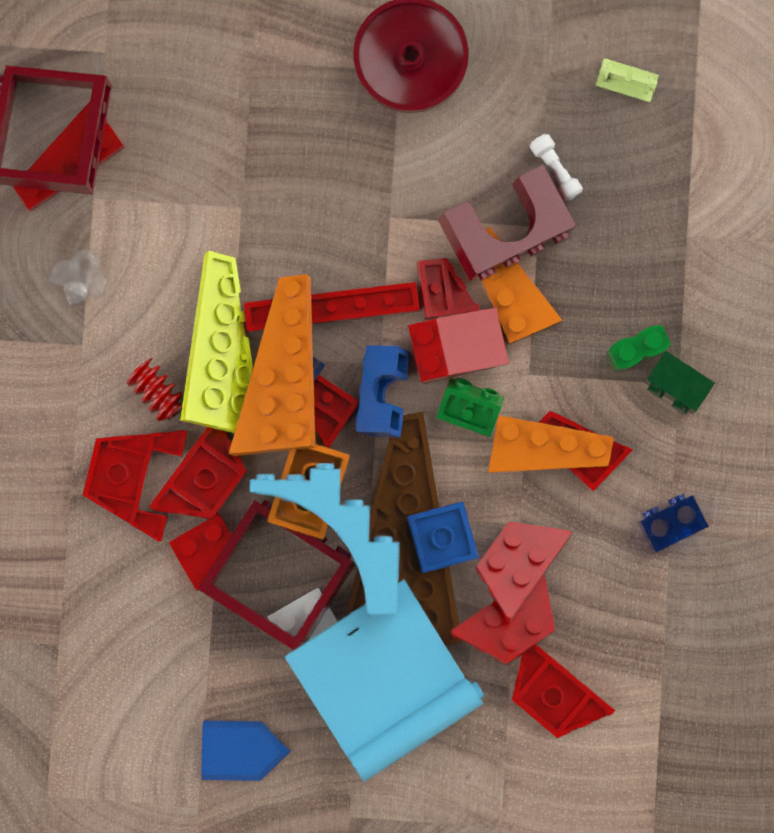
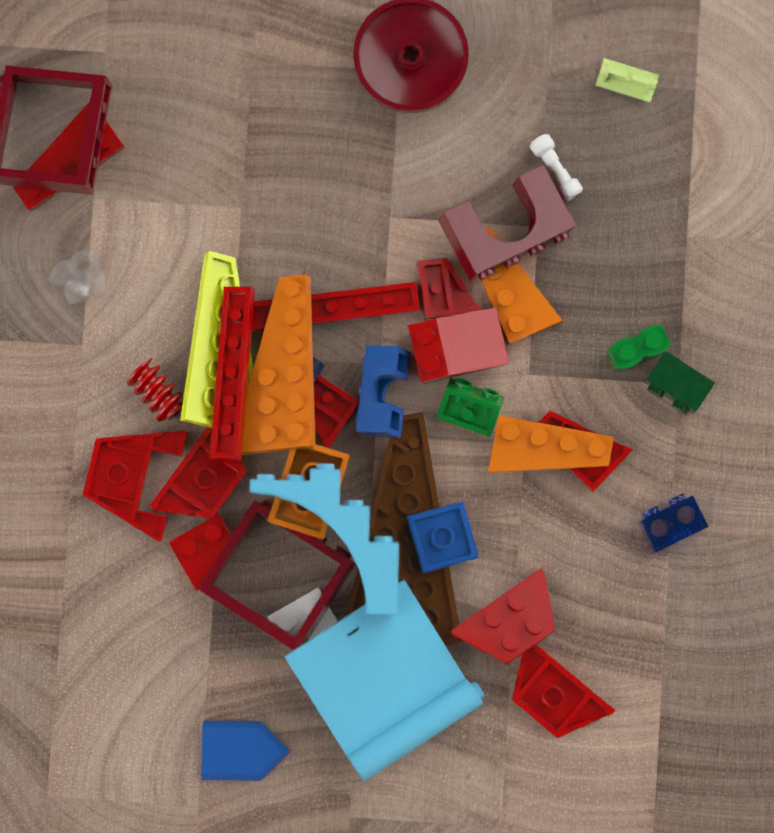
(232, 373): none -> red plate
(519, 562): wing -> none

